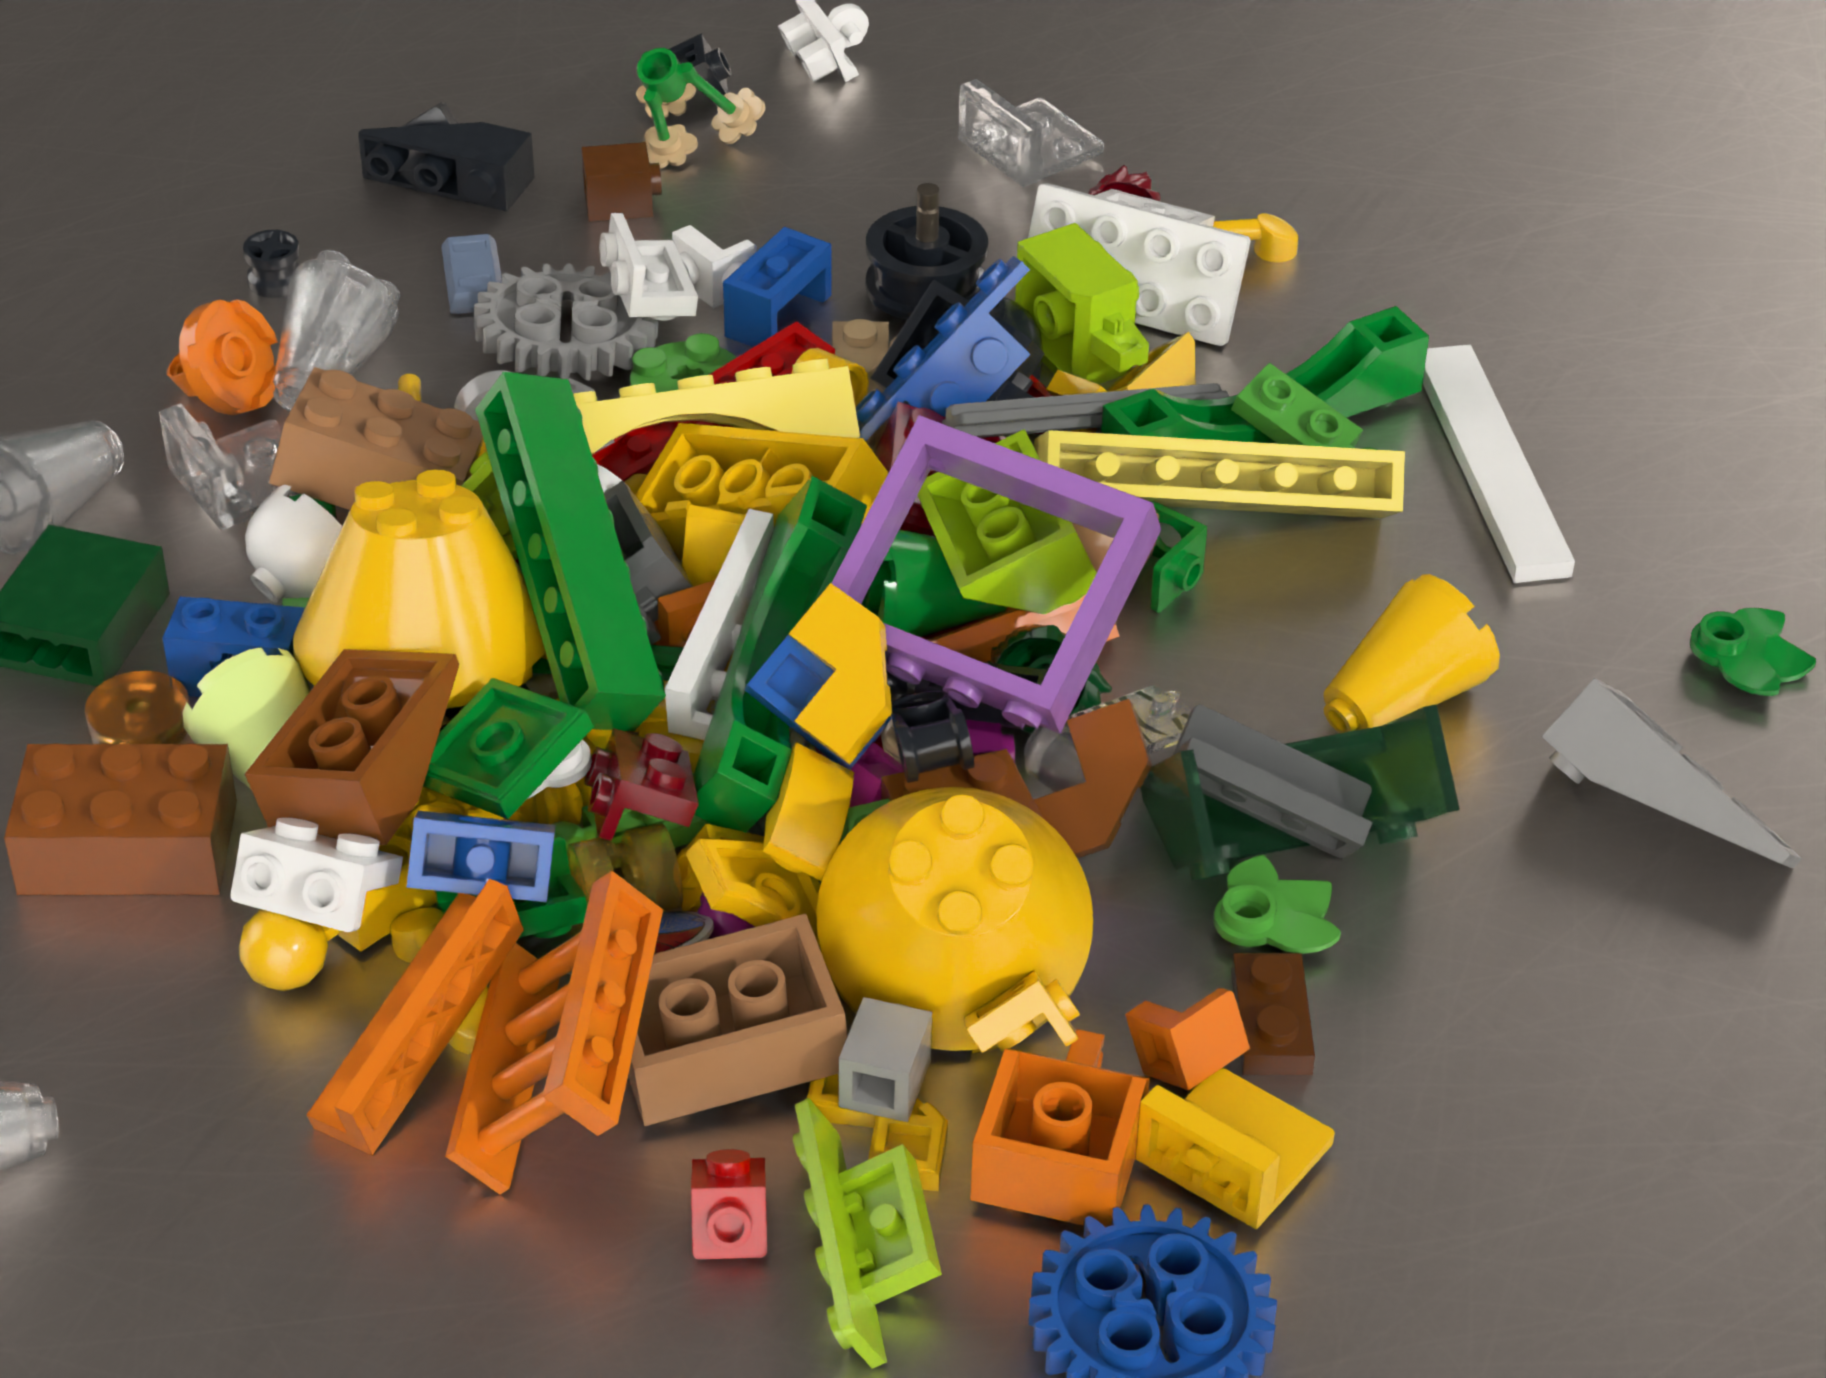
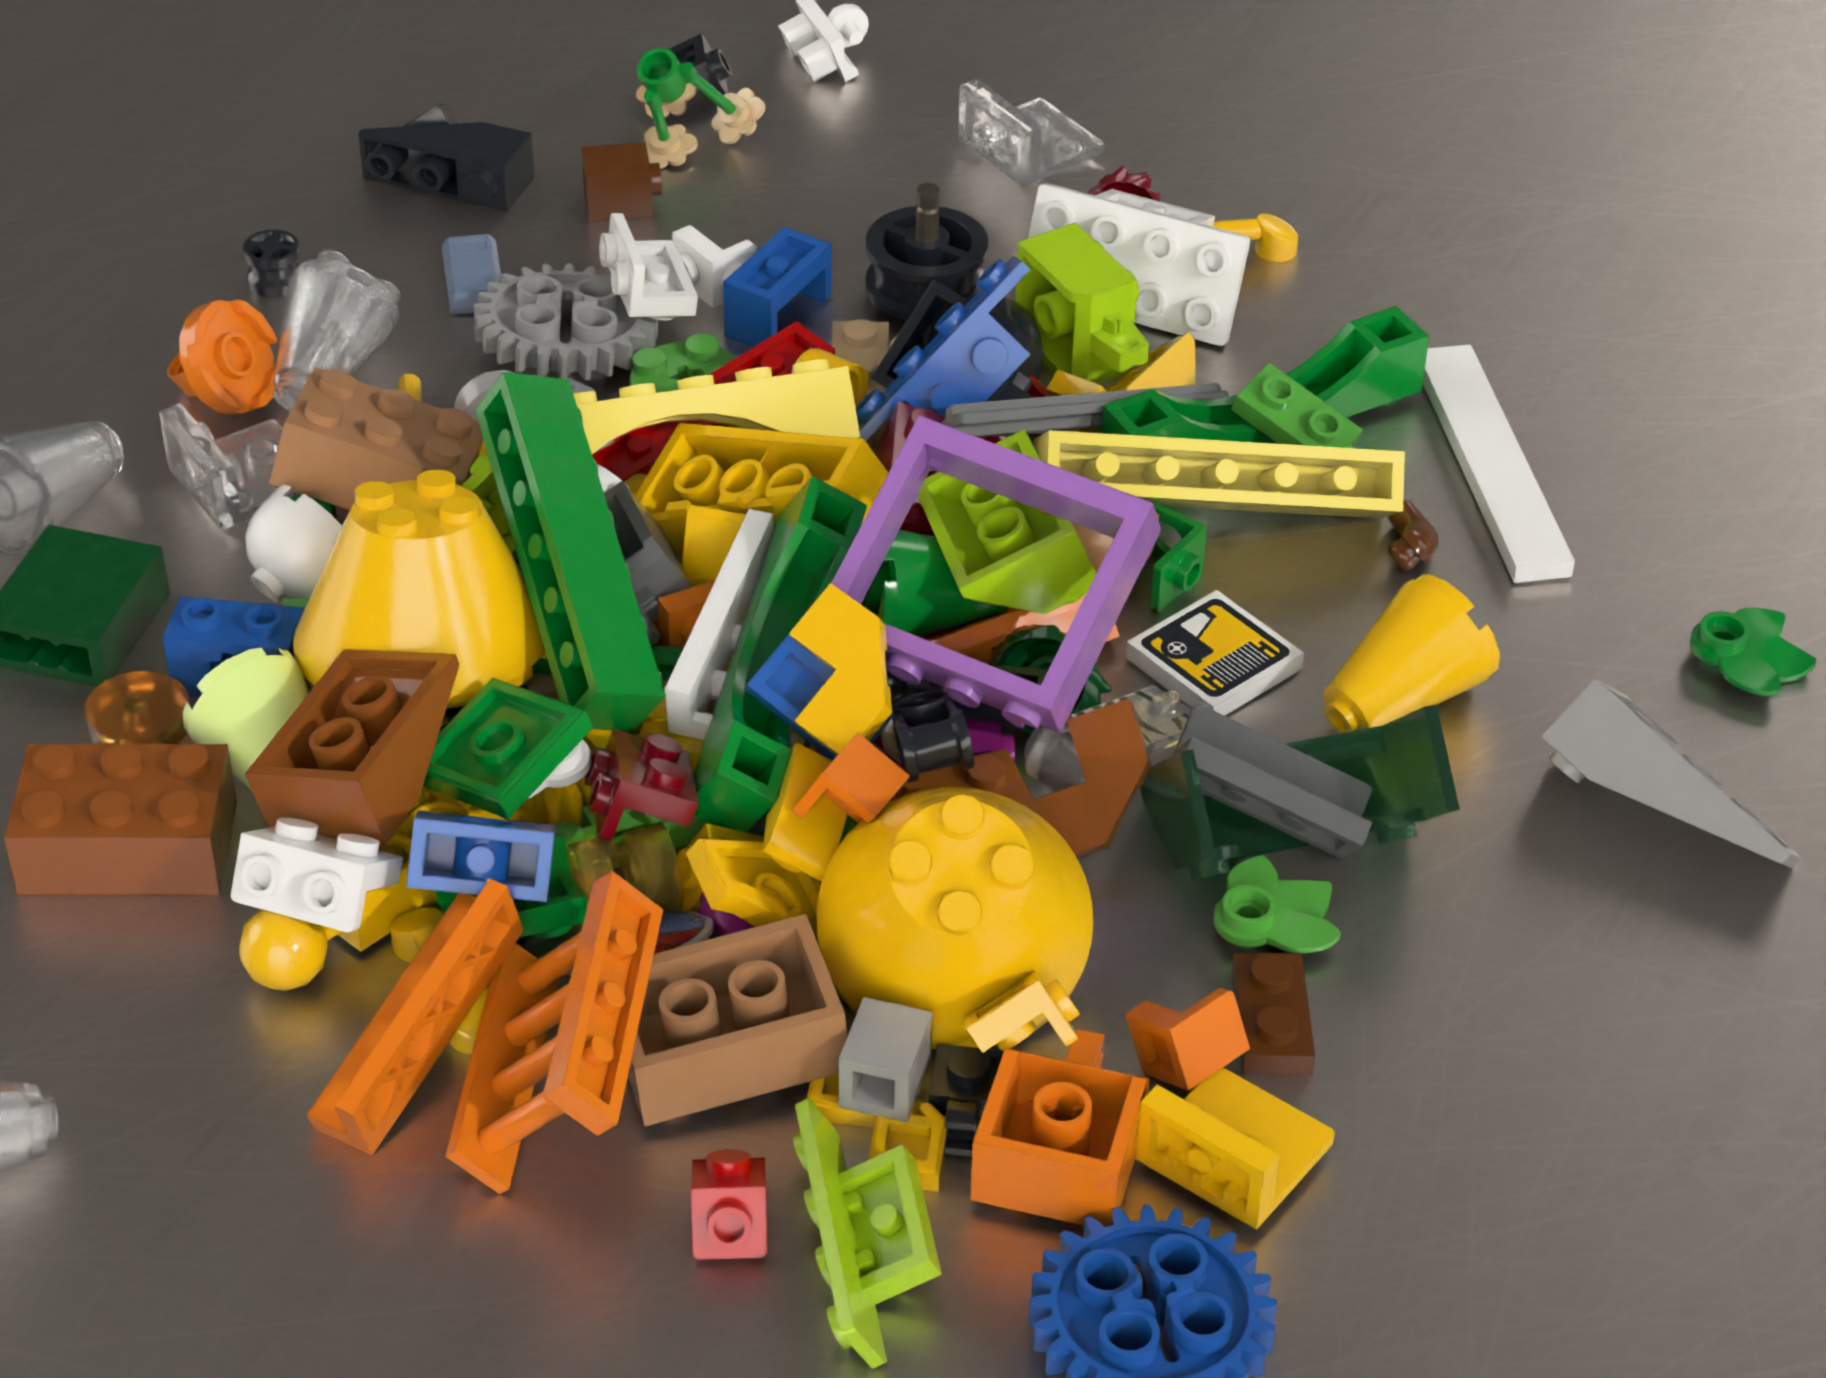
(856, 781): none -> orange panel
(960, 1091): none -> black plate
(1214, 654): none -> tile
(1418, 537): none -> reddish brown arm

